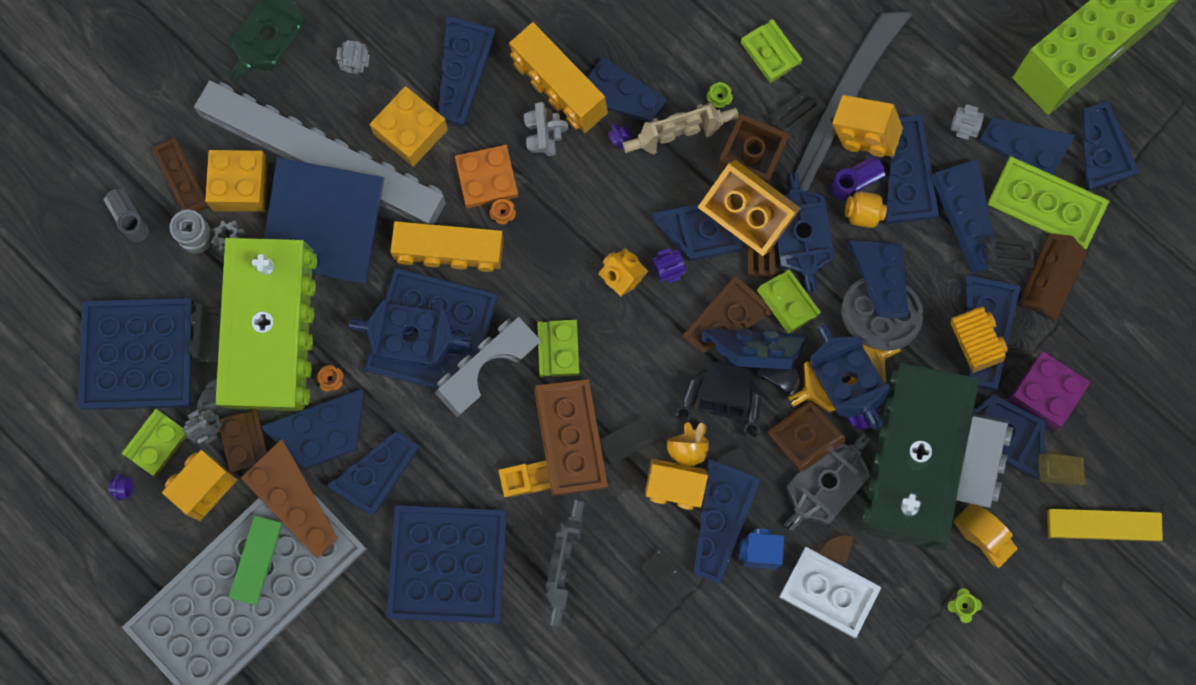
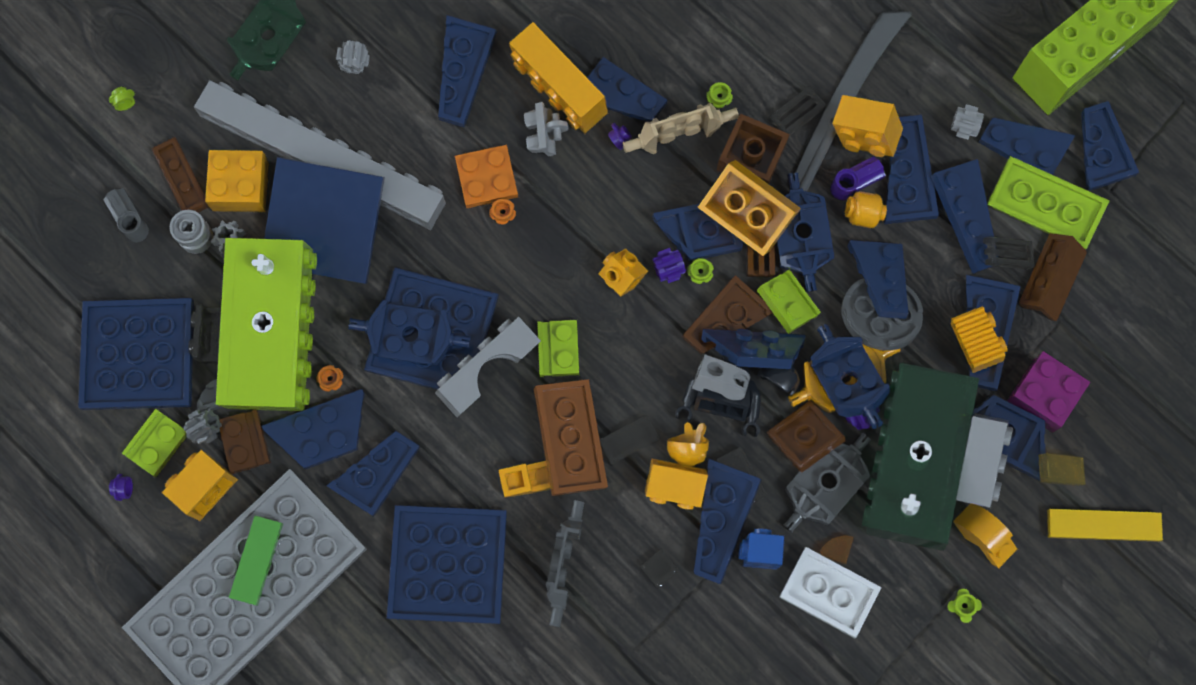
(122, 98): none -> lime plate
(285, 491): dark orange wing -> none
(409, 126): light orange brick -> none
(447, 246): light orange brick -> none
(703, 264): none -> lime plate
(721, 378): none -> light grey leg
(771, 51): lime plate -> none

